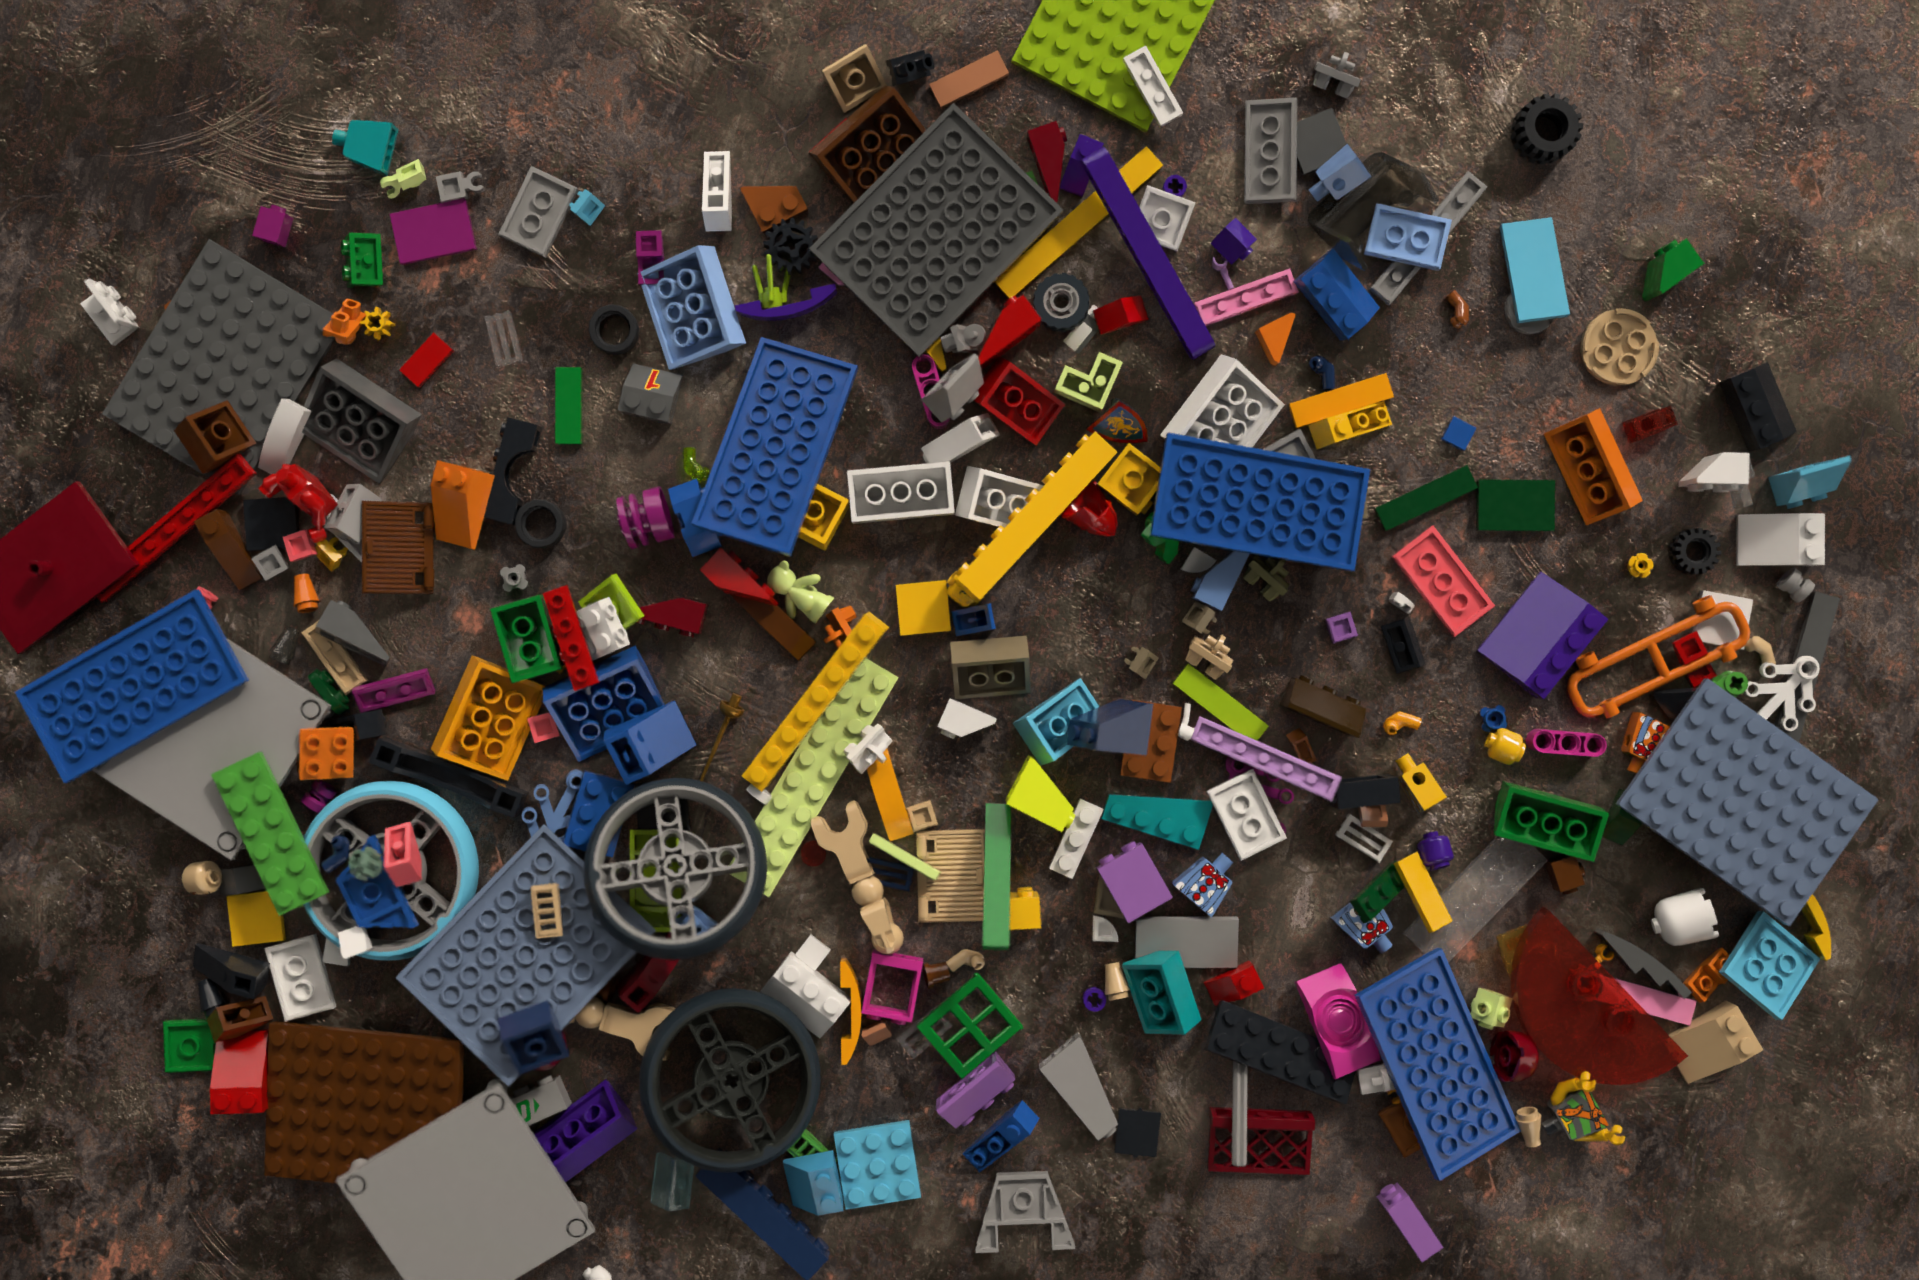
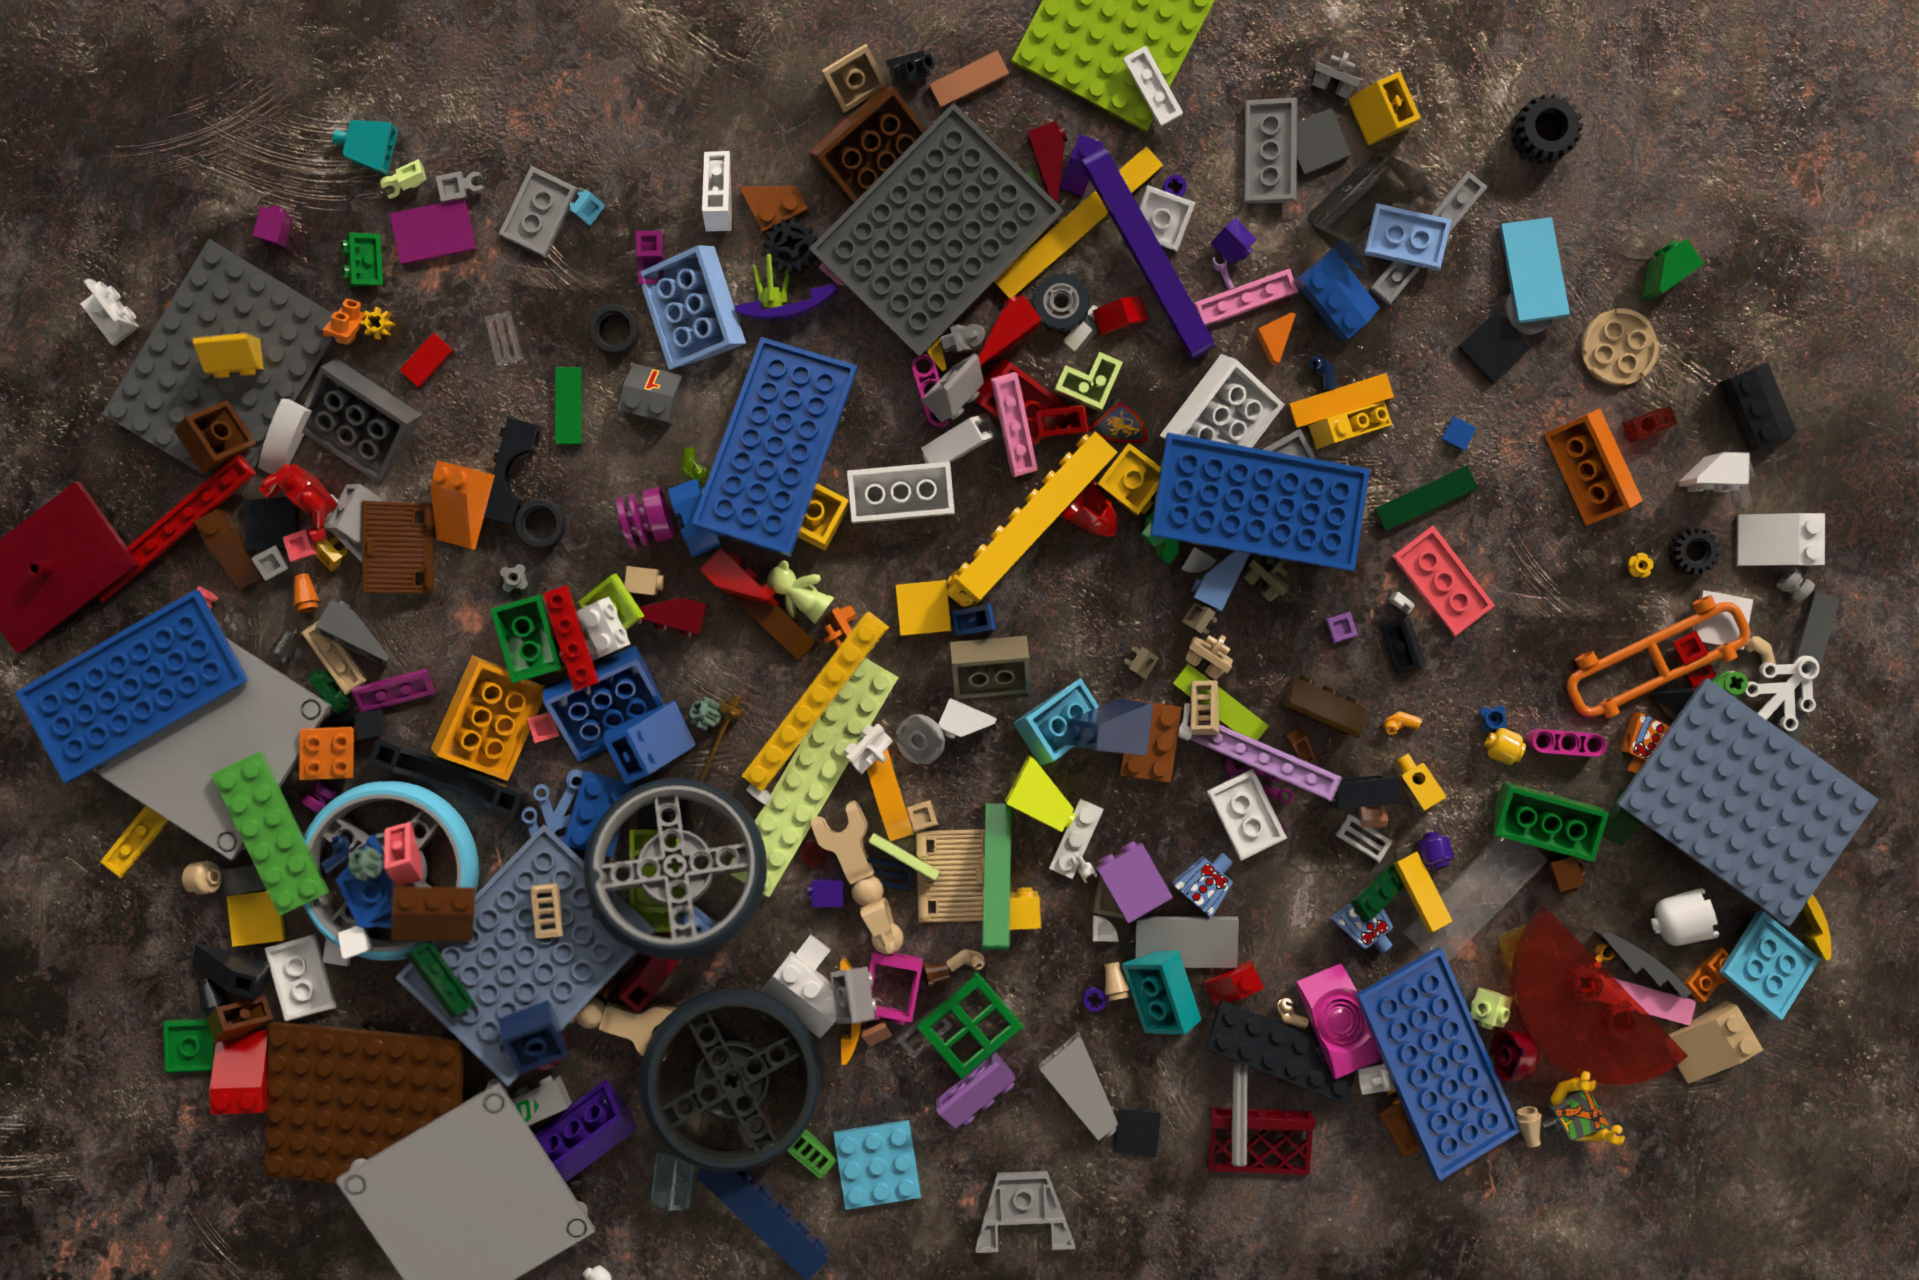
(134, 841): none -> yellow tile
(229, 354): none -> yellow slope
(433, 914): none -> reddish brown slope
(441, 979): none -> dark green plate
(643, 580): none -> tan brick
(705, 713): none -> sand green gear
(814, 1183): dark azure slope -> none
(826, 892): none -> dark purple brick
(853, 995): none -> light grey slope
(920, 739): none -> light grey tile
(992, 496): white slope -> none
(1002, 1136): blue slope -> none
(1014, 424): none -> bright pink tile
(1062, 420): none -> red slope
(1085, 869): none -> white hand
(1166, 818): teal wing -> none
(1195, 727): none -> tan slope
(1288, 1015): none -> tan arm
(1339, 175): medium blue torso -> none
(1384, 109): none -> yellow slope
(1409, 1221): medium lavender brick -> none
(1461, 309): dark orange arm -> none
(1494, 347): none -> black tile
(1515, 505): dark green tile -> none
(1542, 635): dark purple slope -> none
(1808, 482): medium azure slope -> none

